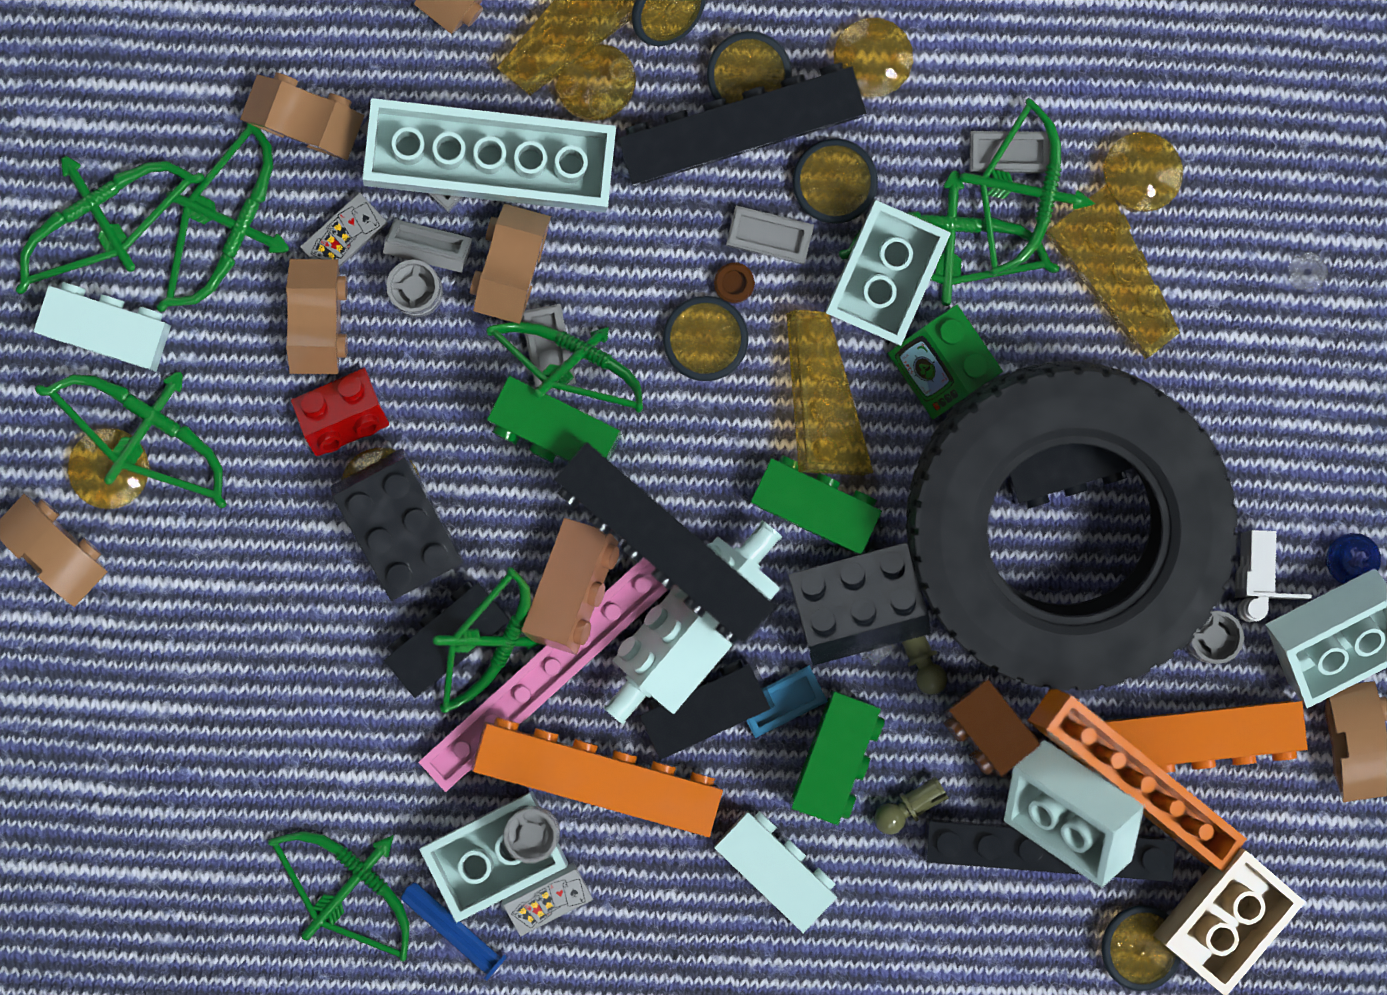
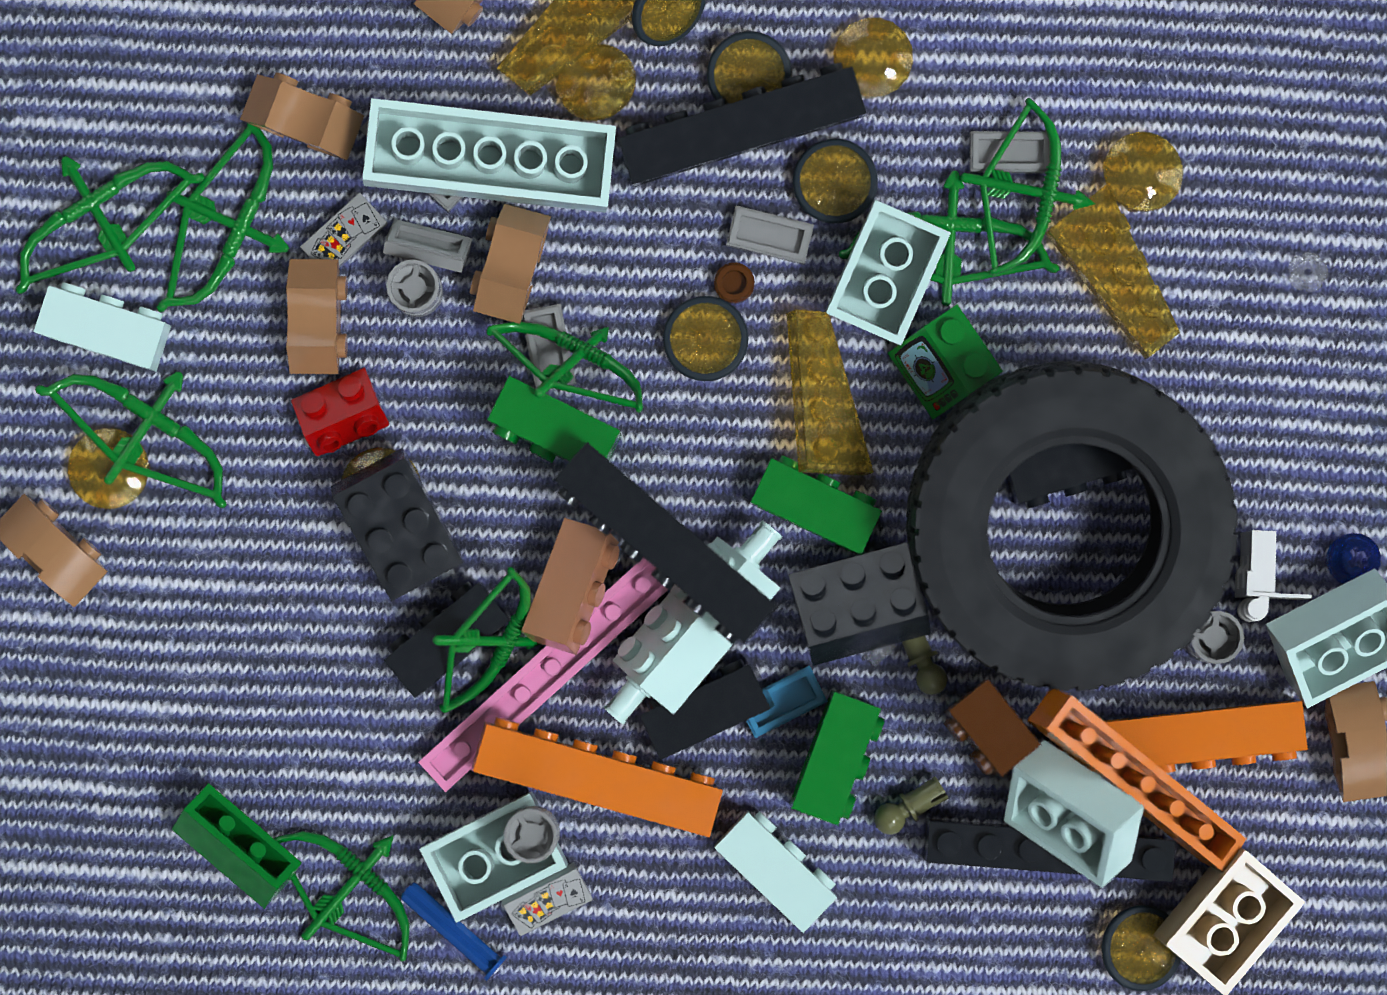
(236, 846): none -> green brick

